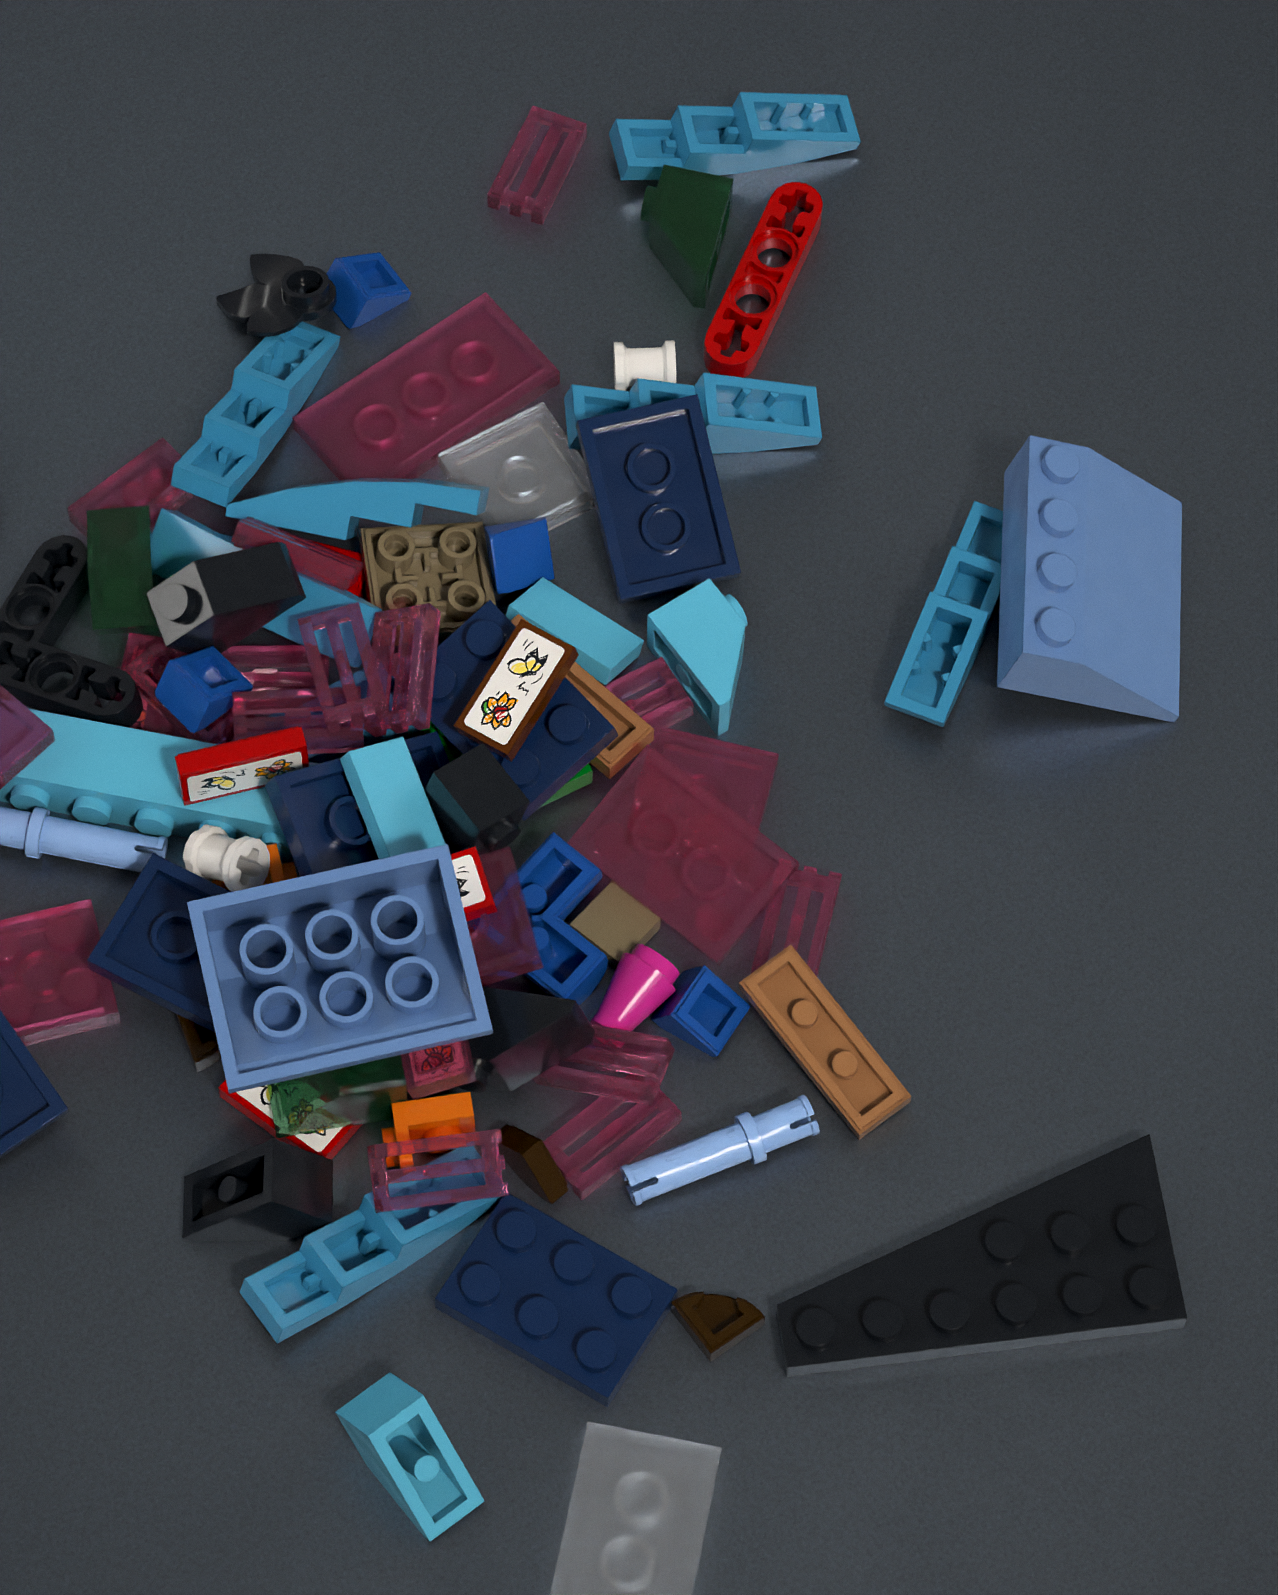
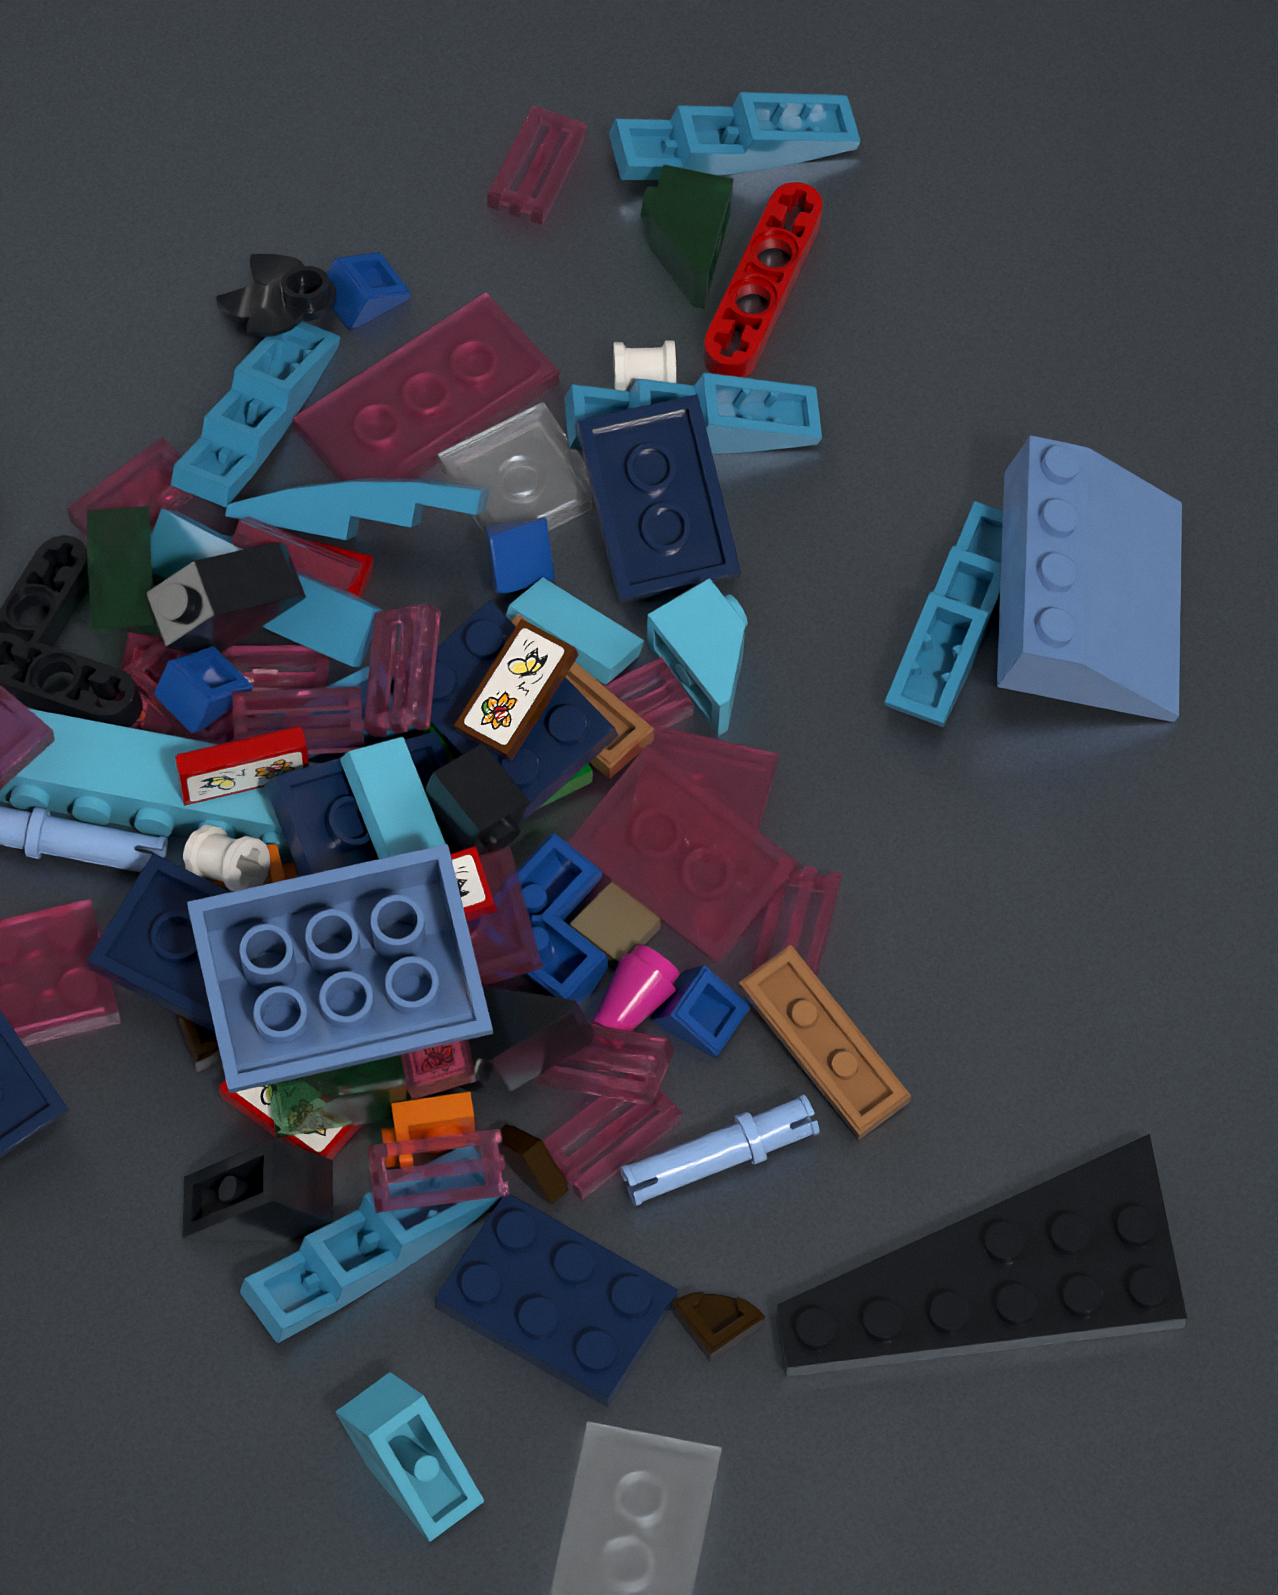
(355, 708): clear pink tile -> none
(425, 566): dark tan tile -> none

